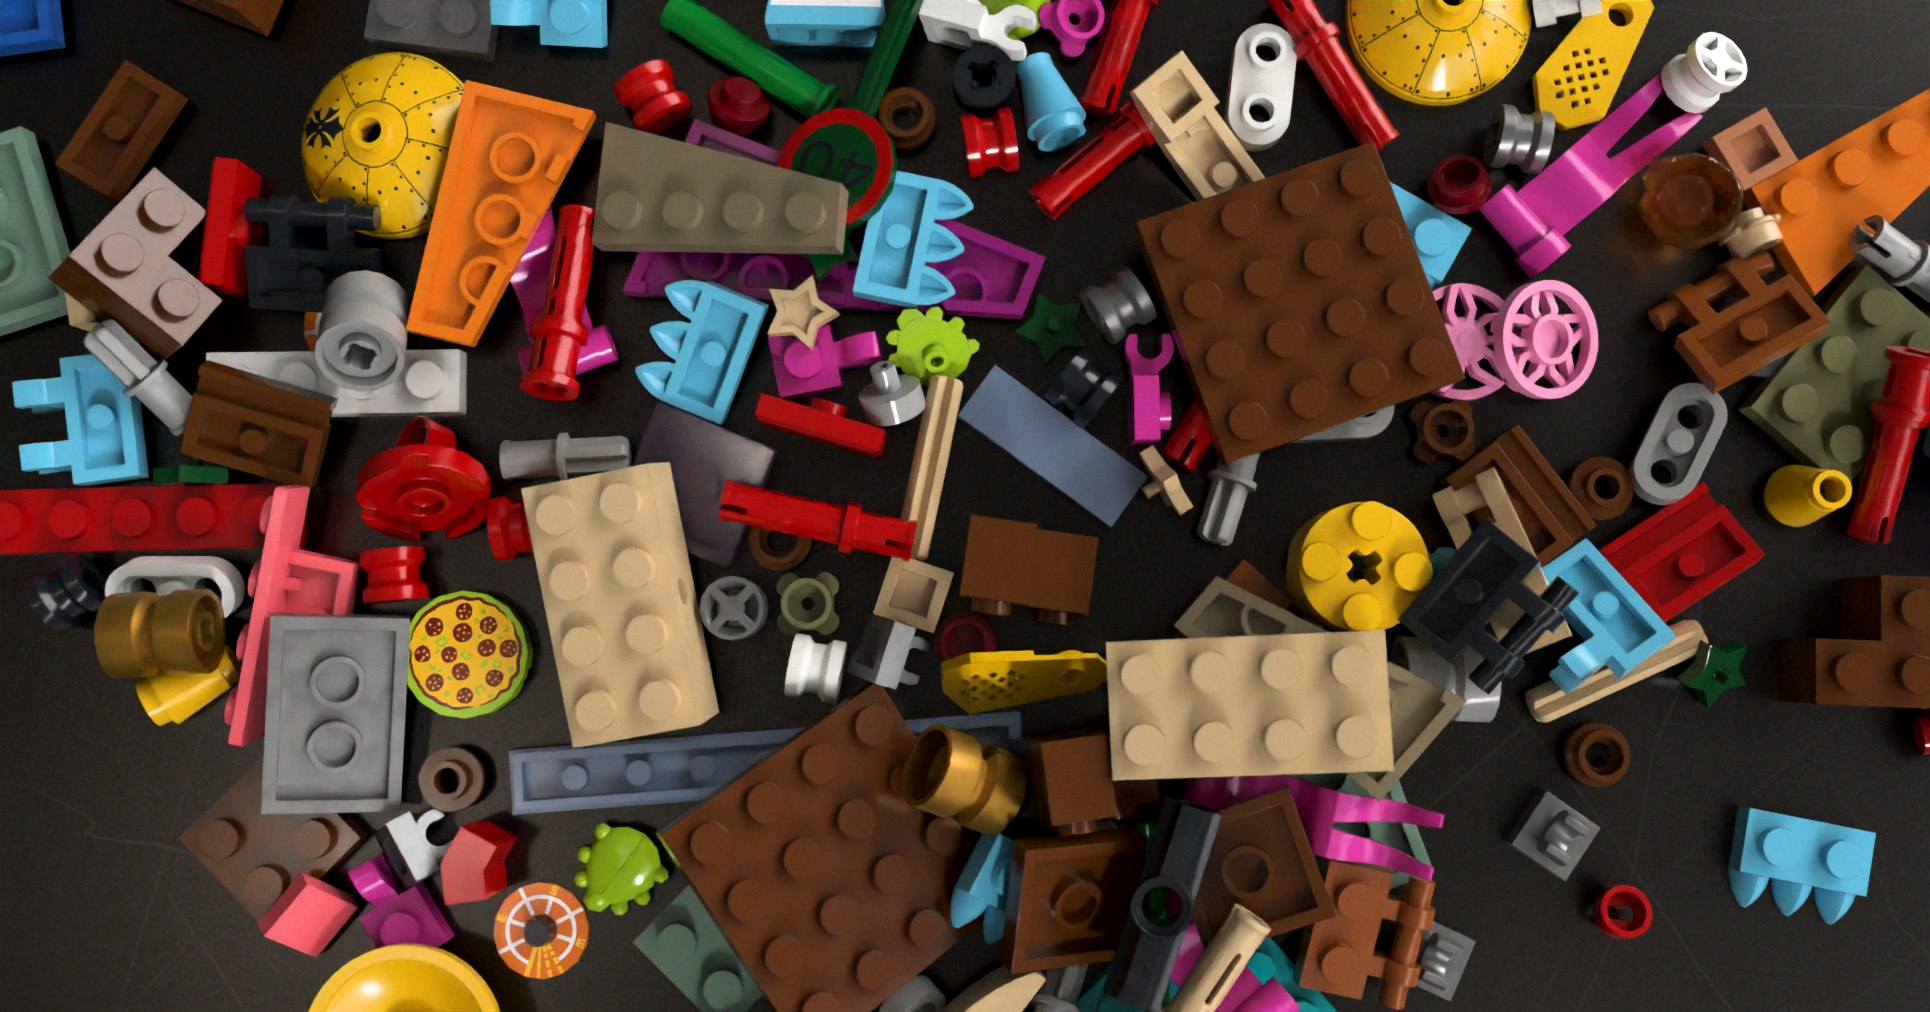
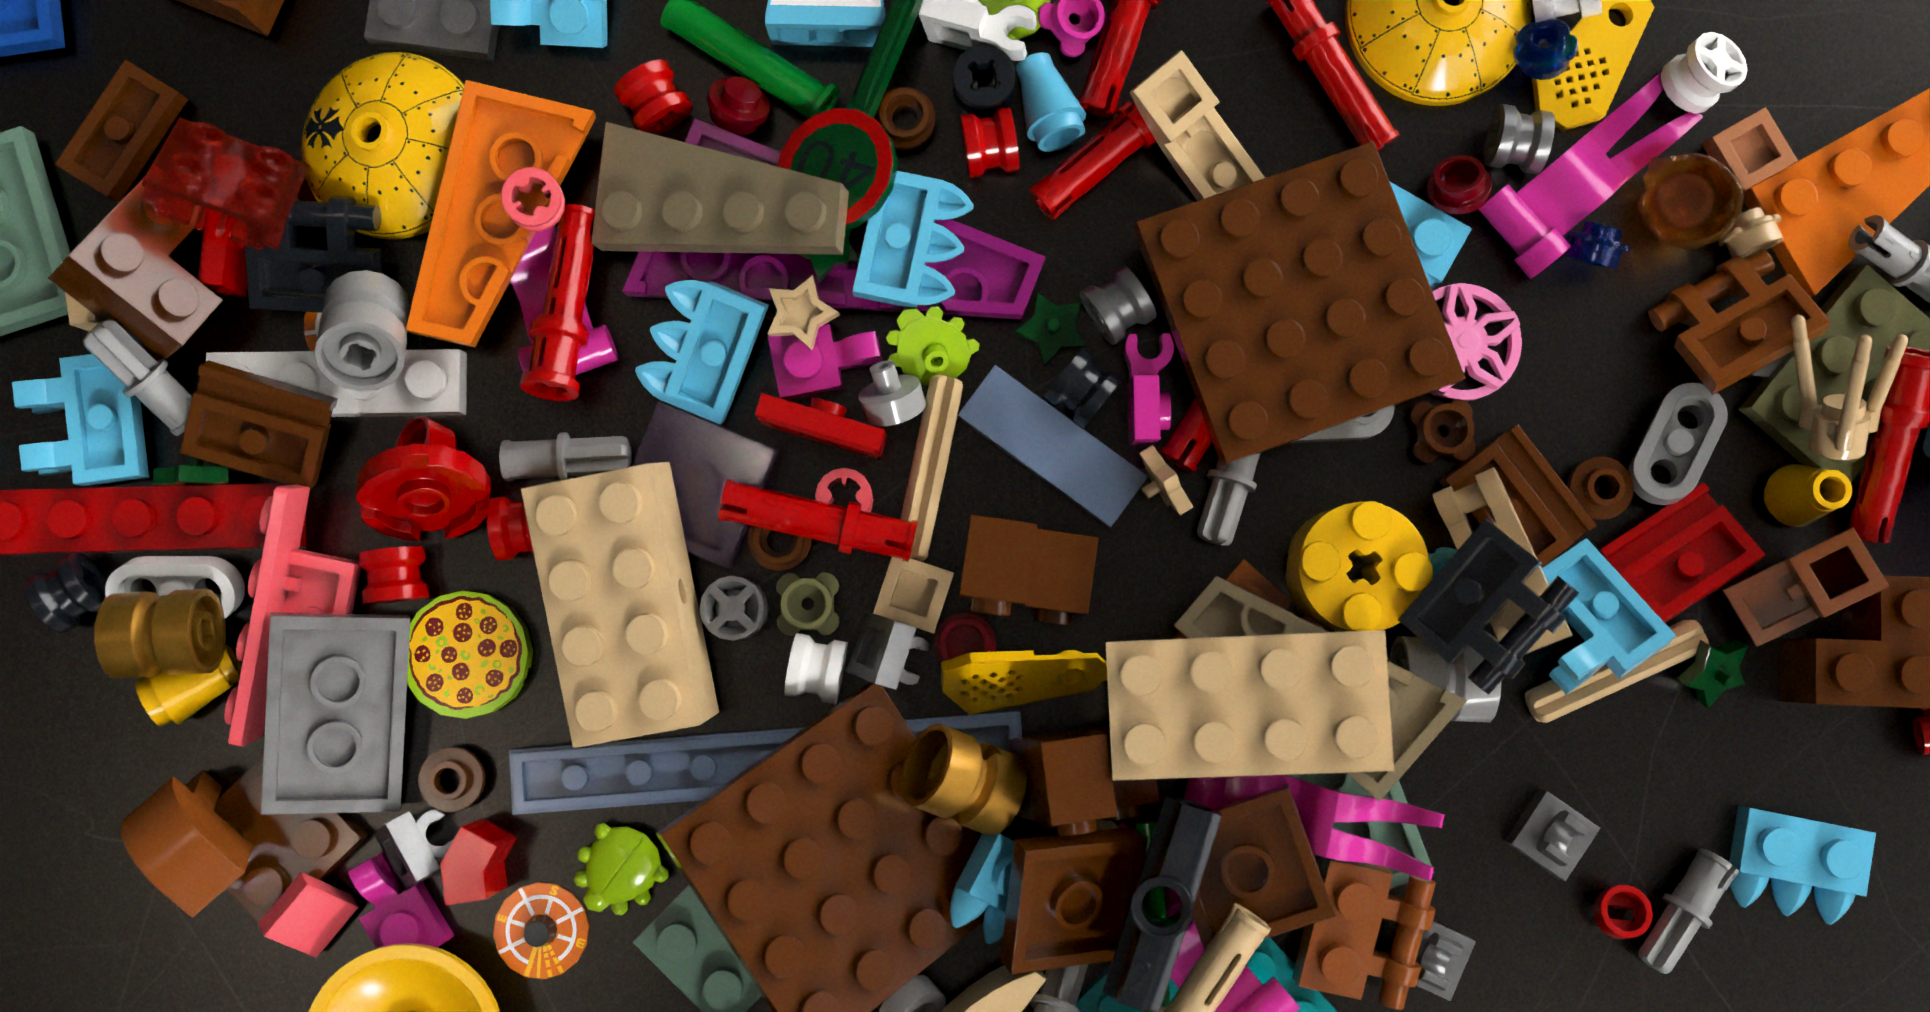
(184, 843): none -> dark orange brick
(226, 176): none -> clear red hinge
(523, 181): none -> coral bush
(845, 475): none -> coral bush
(1260, 84): white plate -> none
(1545, 339): bright pink wheel -> none
(1549, 61): none -> clear blue plate
(1597, 245): none -> clear blue plate
(1614, 760): reddish brown plate -> none
(1687, 910): none -> light grey axle
(1805, 587): none -> dark orange brick
(1843, 420): none -> tan plant

